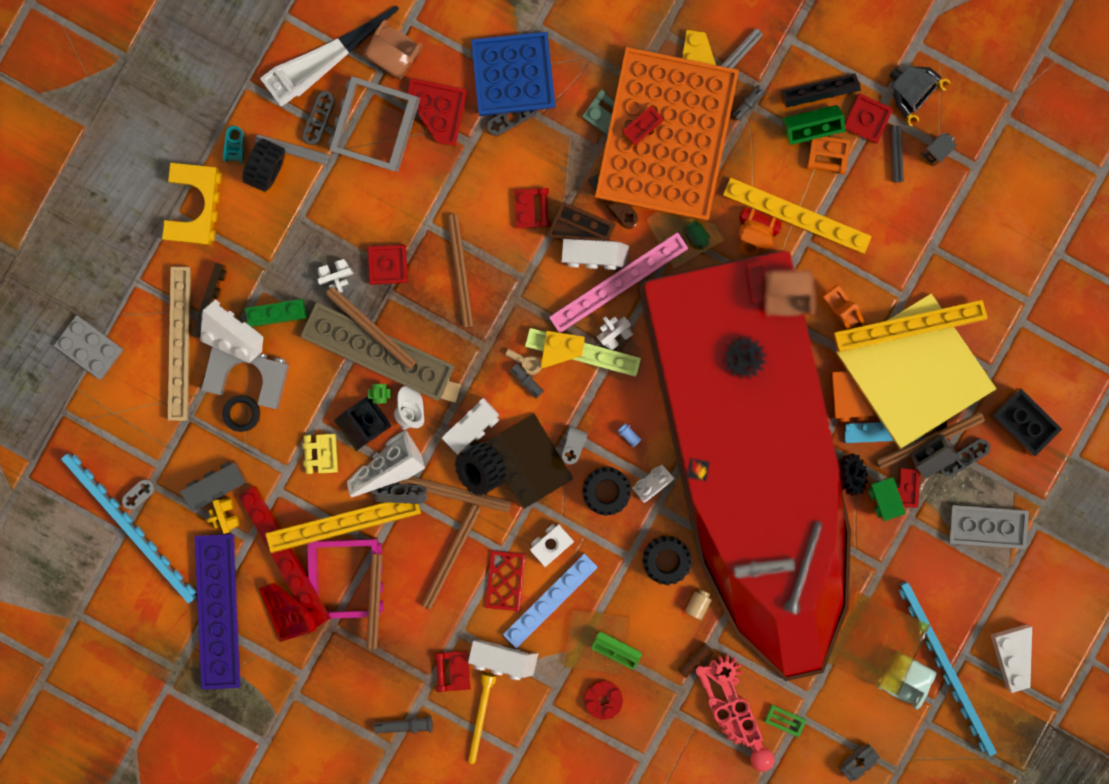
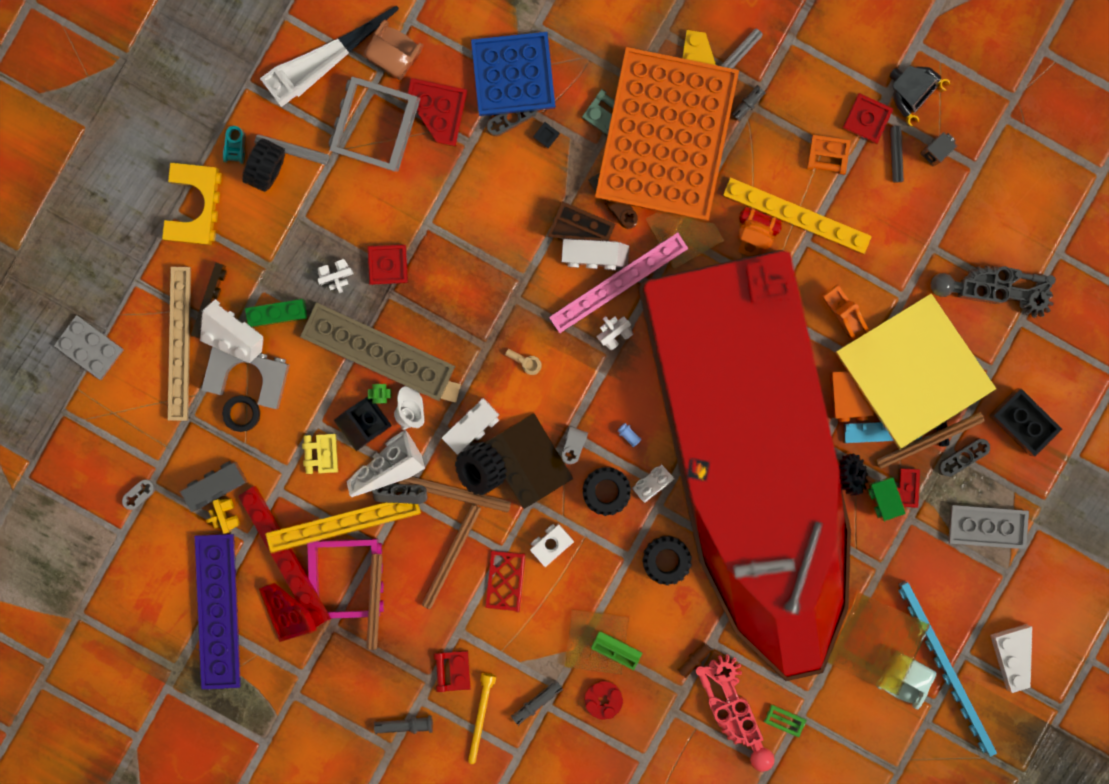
(124, 520): medium azure plate -> none
(329, 107): dark grey beam -> none
(371, 328): medium nougat axle -> none
(460, 270): medium nougat axle -> none
(502, 659): white wedge -> none
(525, 208): red plate -> none
(526, 381): dark grey pin -> none
(537, 702): none -> dark grey pin
(546, 135): none -> black plate
(550, 600): light blue plate -> none
(561, 348): yellow wing -> none
(592, 355): yellowish green plate -> none
(643, 125): red plate -> none
(697, 234): dark green brick -> none
(698, 604): tan brick -> none
(750, 350): black gear -> none
(789, 293): nougat piece -> none
(813, 124): green brick -> none
(820, 90): black plate -> none
(848, 766): dark grey piece -> none
(910, 326): yellow plate -> none
(934, 456): dark grey brick -> none
(988, 280): none -> dark grey arm

